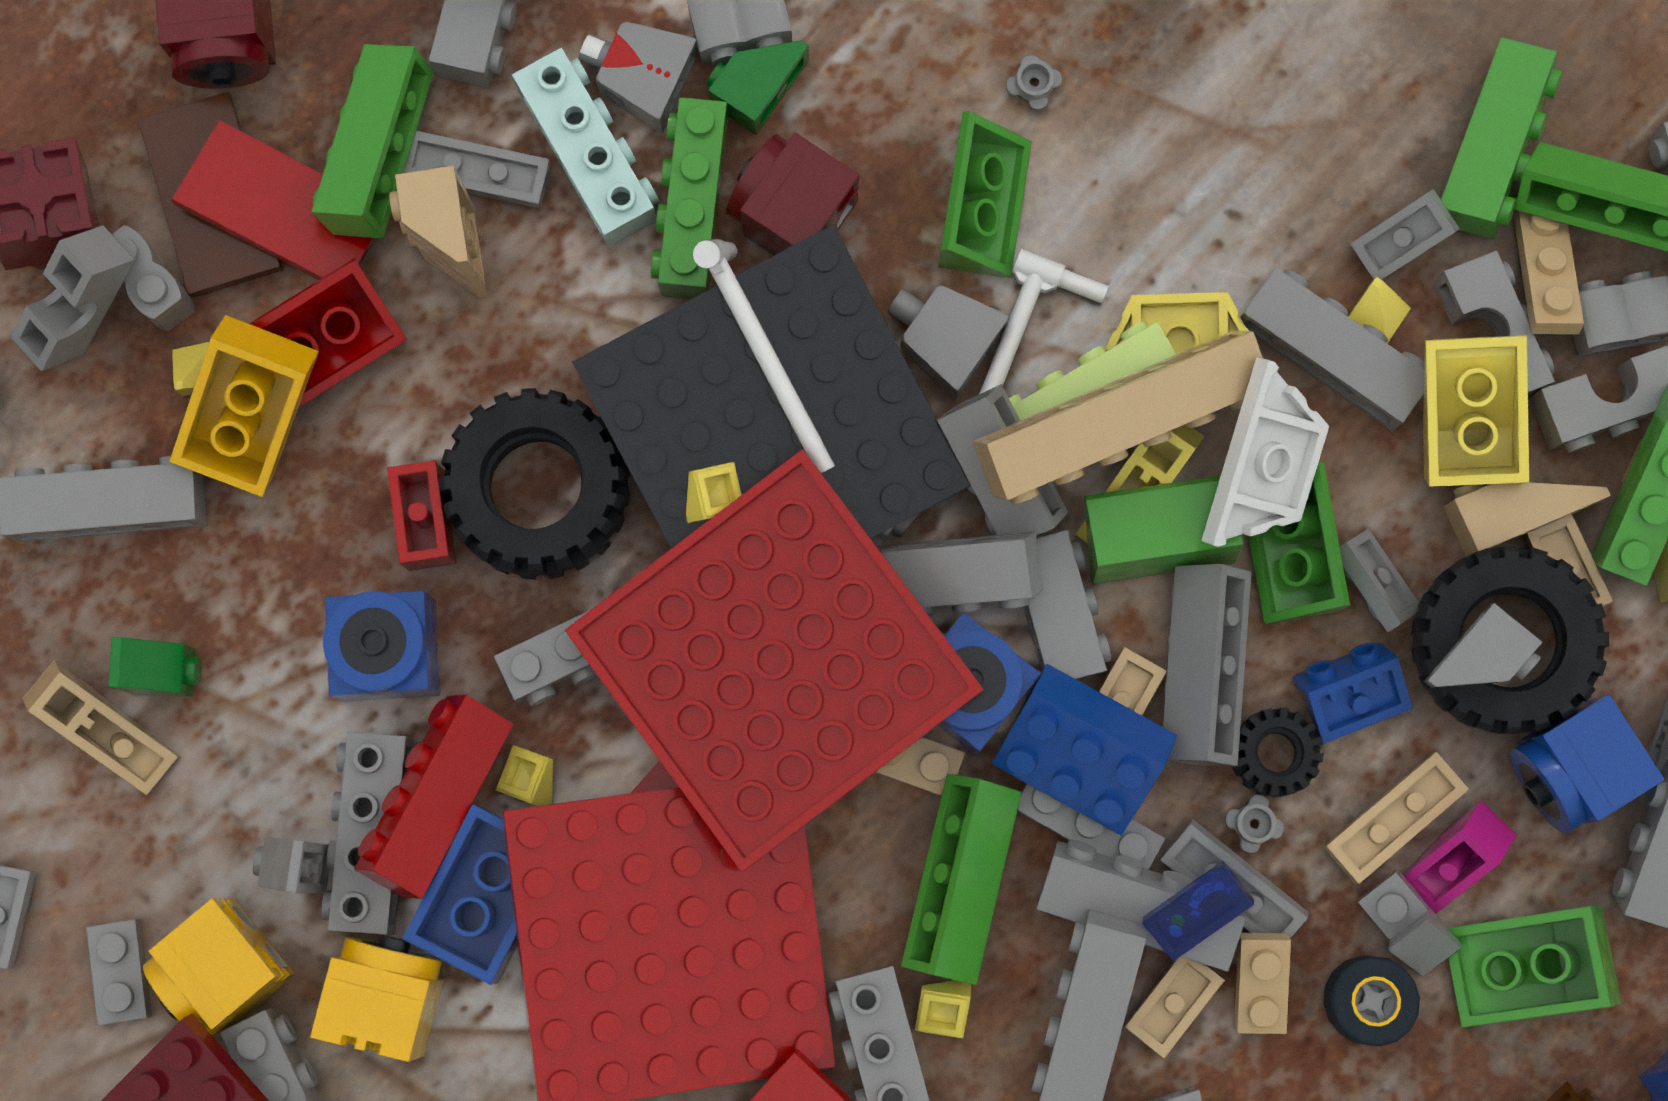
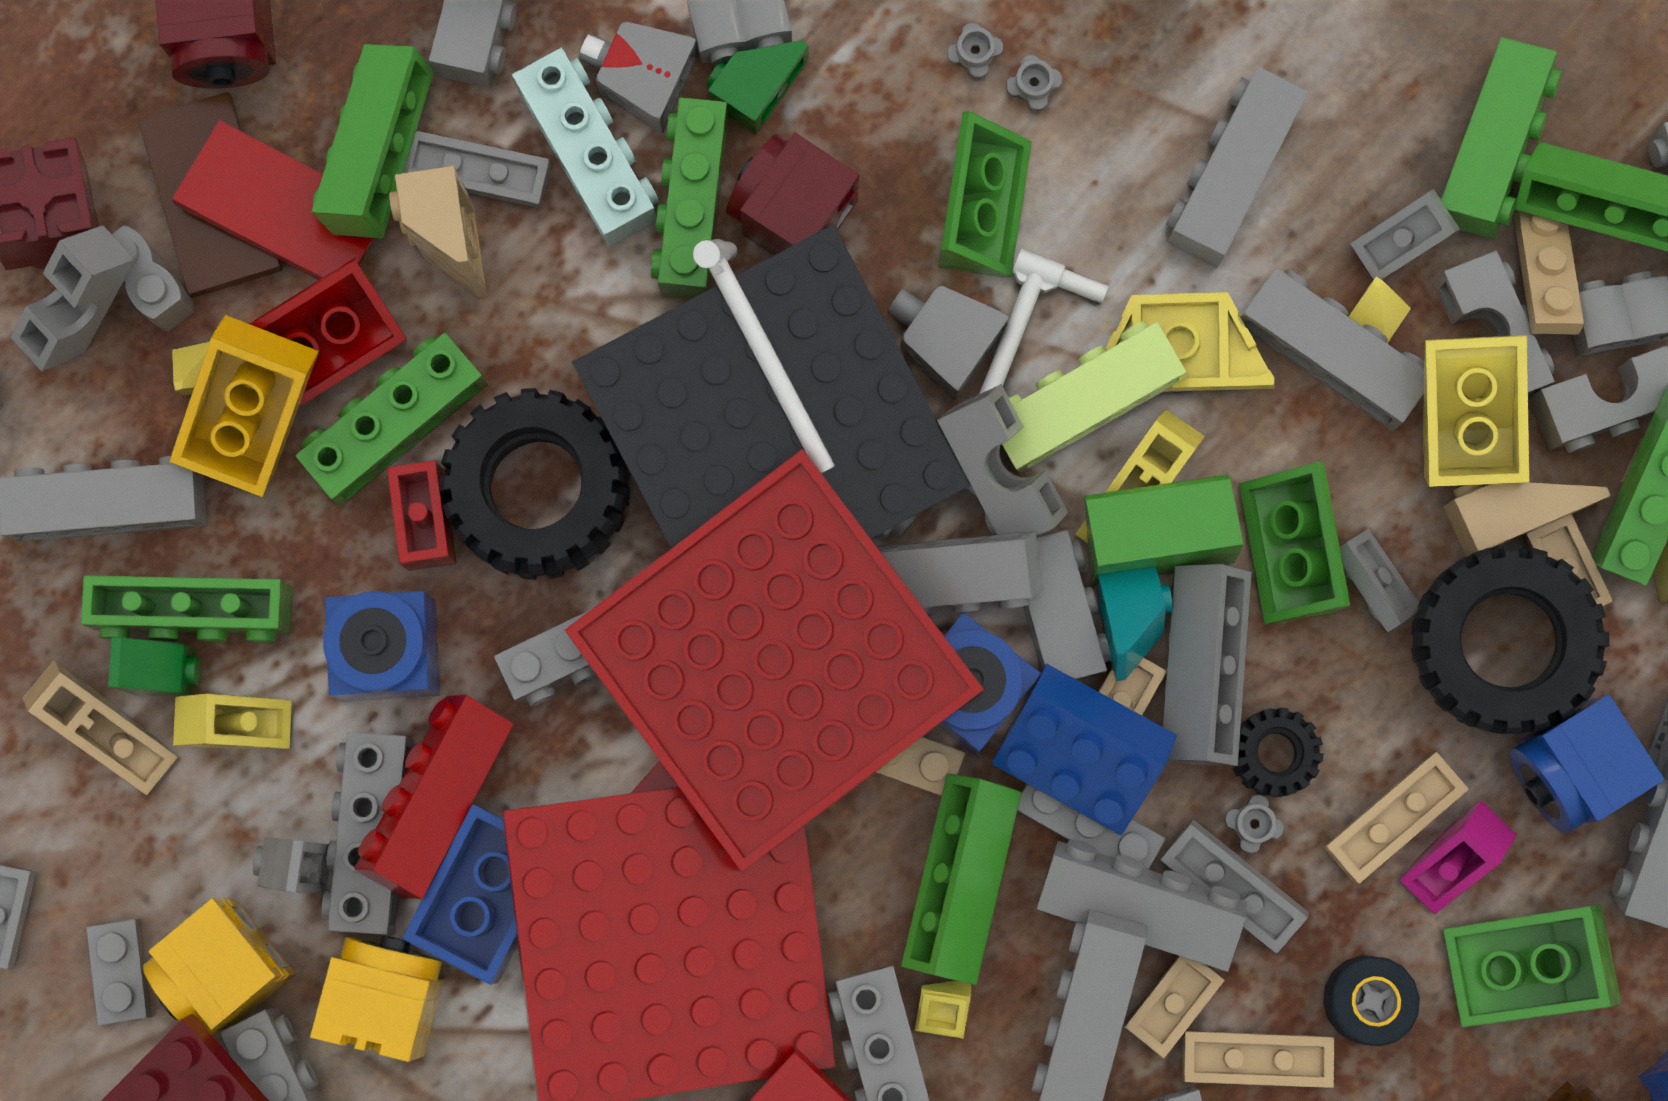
(187, 606): none -> bright green brick
(232, 722): none -> light yellow slope
(391, 418): none -> bright green brick
(527, 777): light yellow slope -> none
(711, 491): light yellow slope -> none
(975, 36): none -> light grey plate
(1117, 417): tan brick -> none
(1132, 615): none -> teal slope
(1198, 910): clear blue tile -> none
(1237, 166): none -> light grey brick
(1258, 1059): none -> tan plate
(1262, 983): tan plate -> none
(1267, 460): white wing -> none
(1353, 691): blue bracket -> none
(1409, 923): light grey slope -> none
(1488, 652): light grey slope -> none

